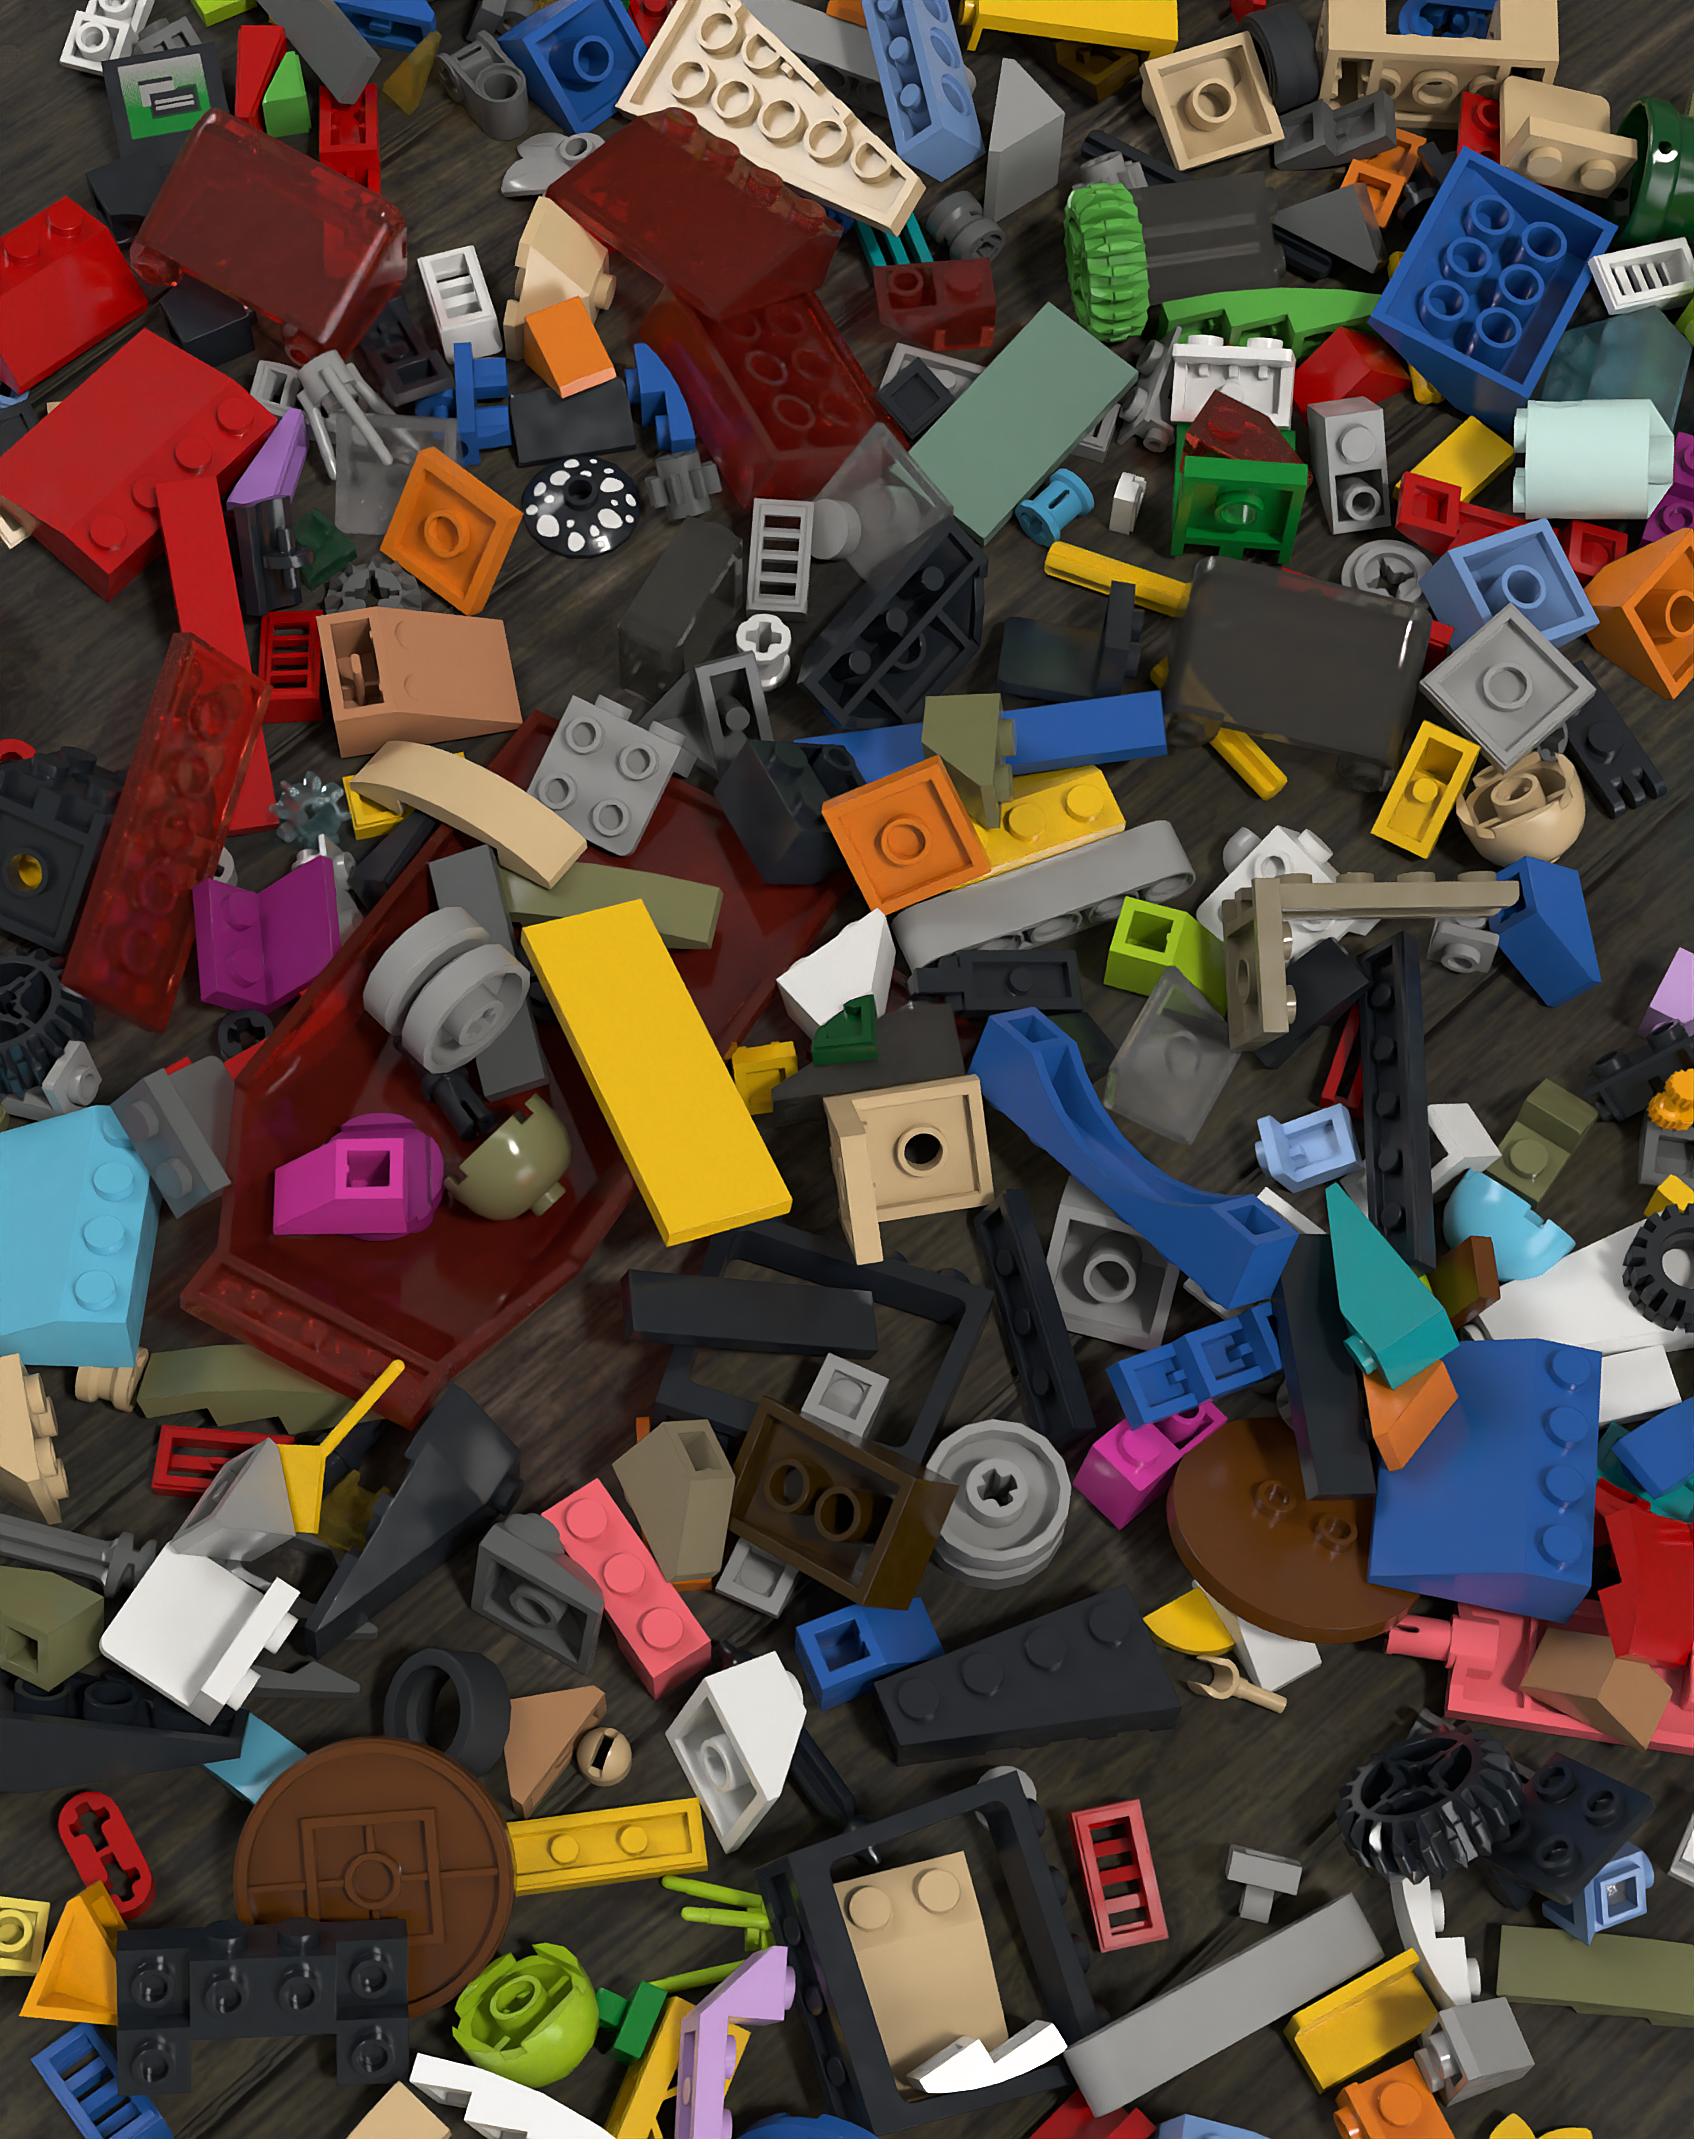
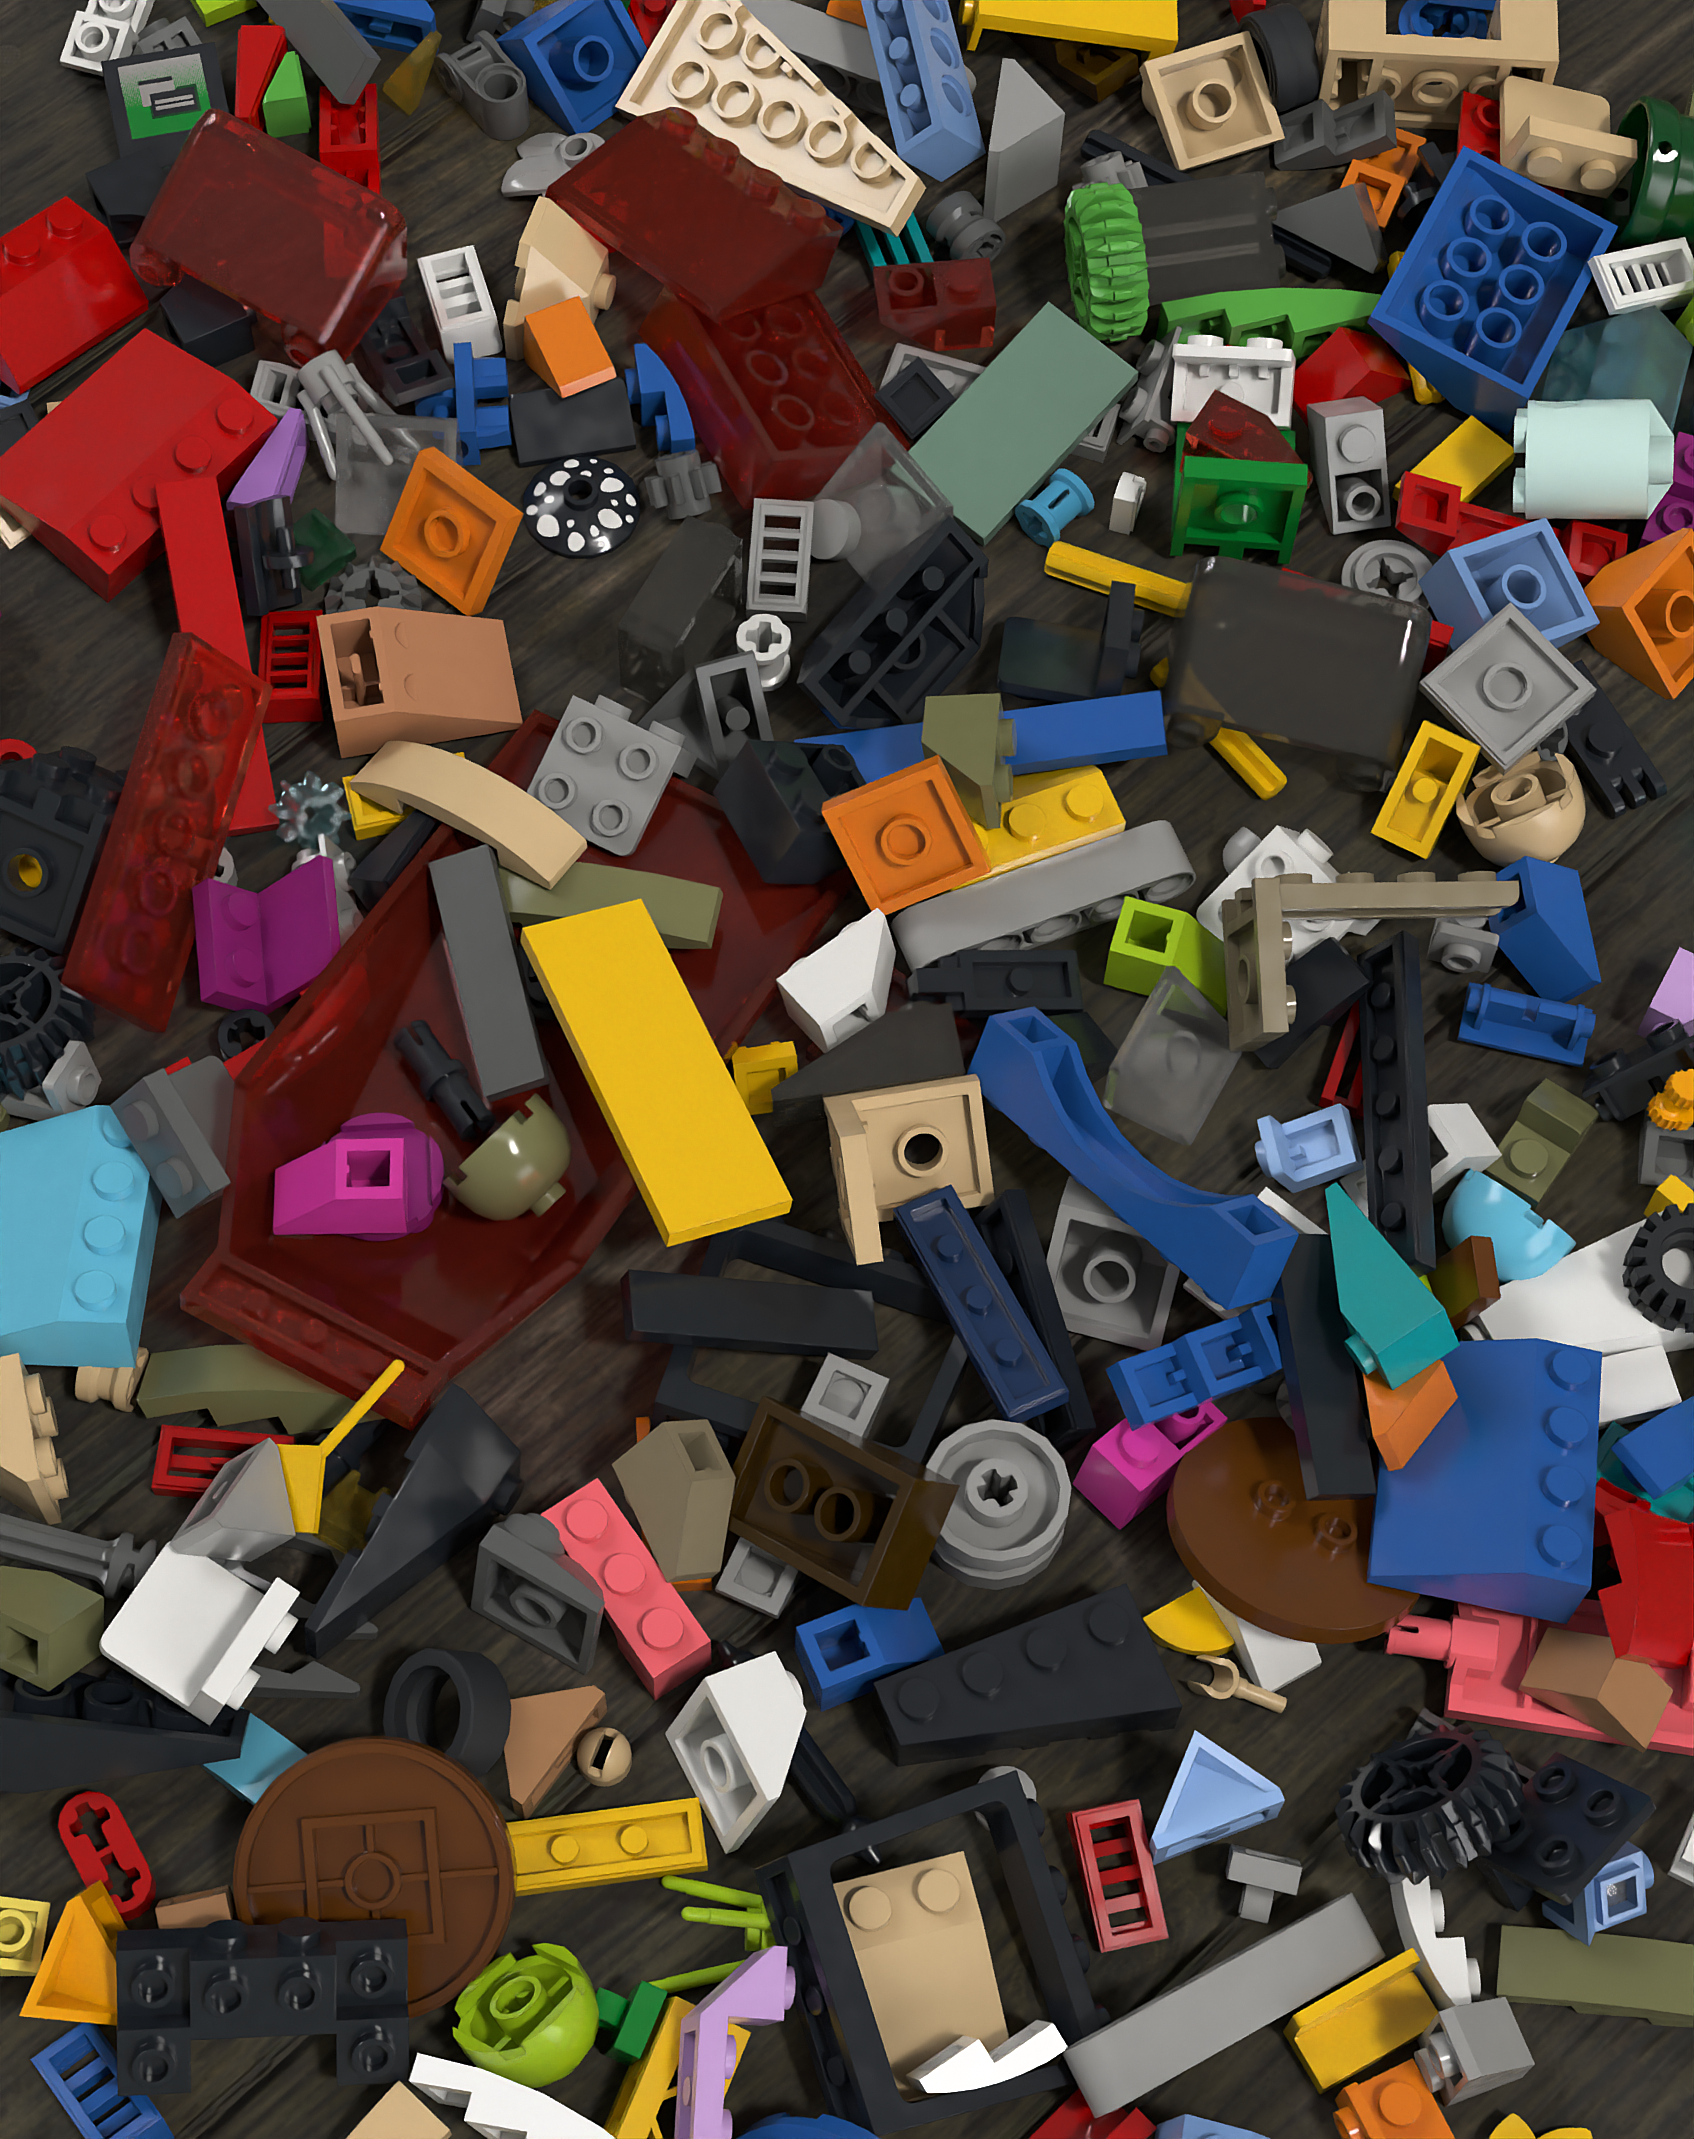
(196, 1908): none -> medium nougat tile
(446, 989): light grey wheel -> none
(849, 1034): dark green tile -> none
(980, 1306): none -> dark blue tile
(1211, 1801): none -> light blue slope
(1526, 1024): none -> blue hinge

